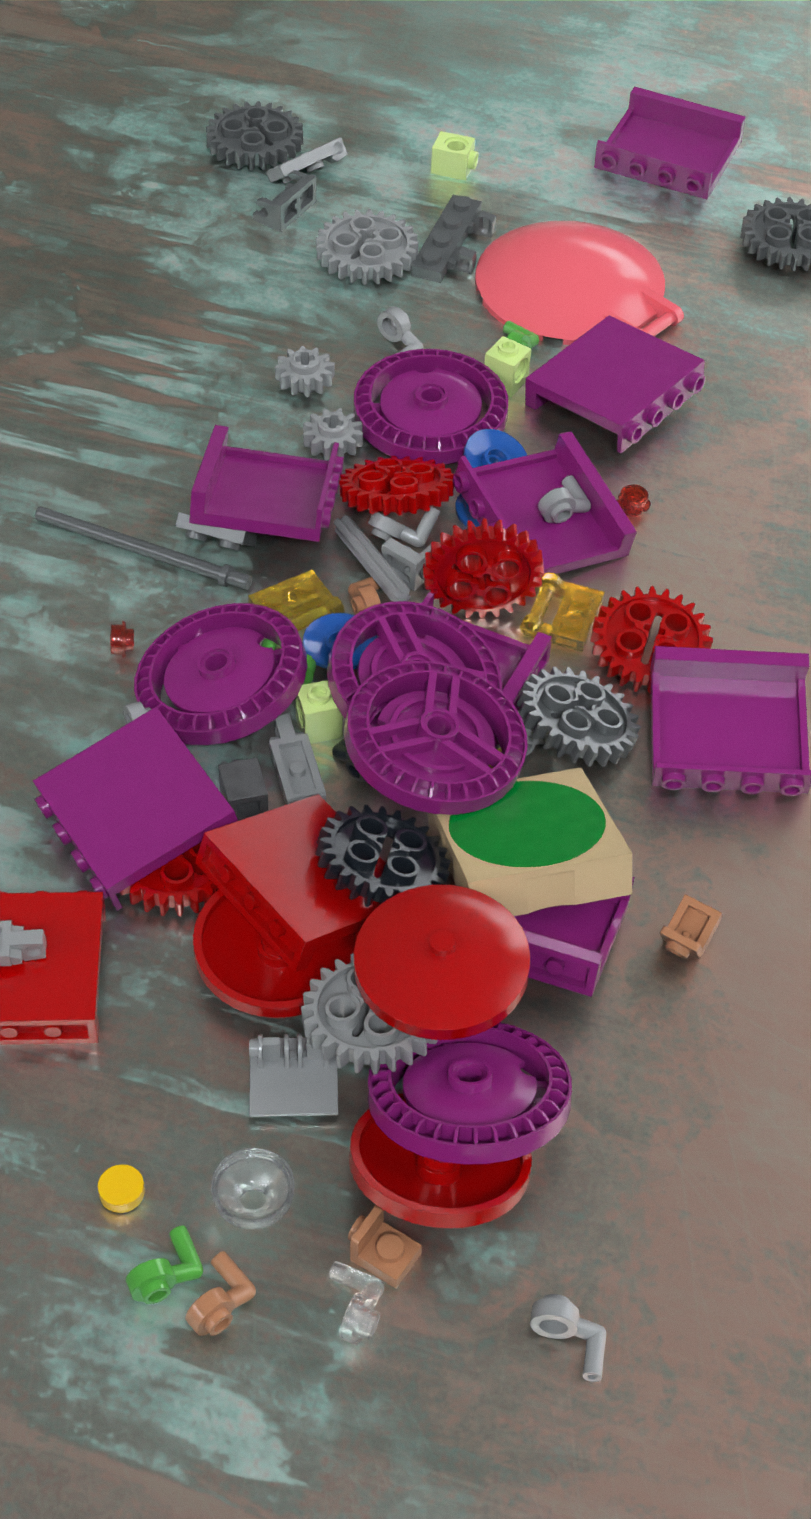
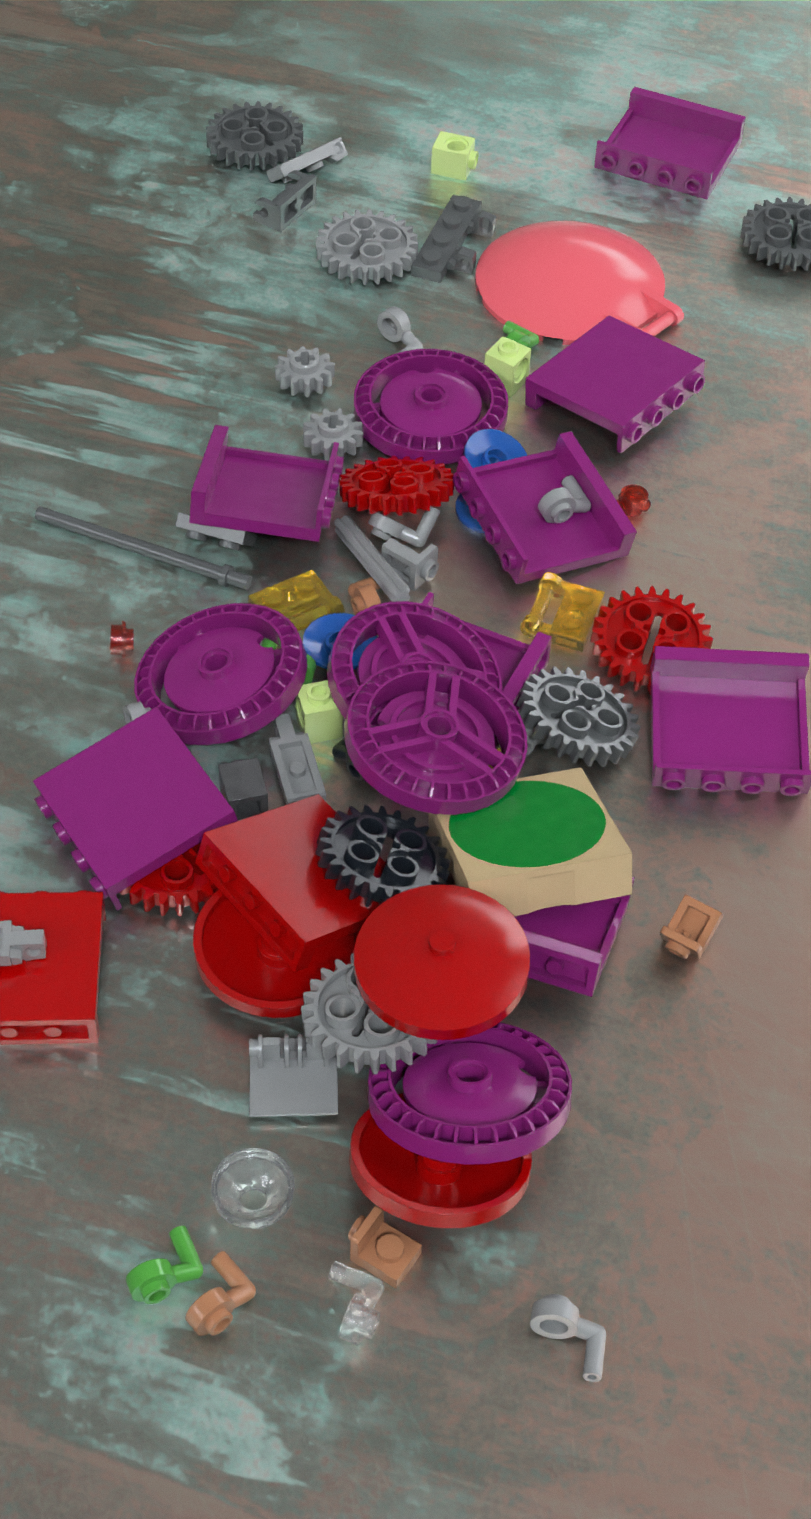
(121, 1188): yellow tile -> none
(483, 568): red gear -> none

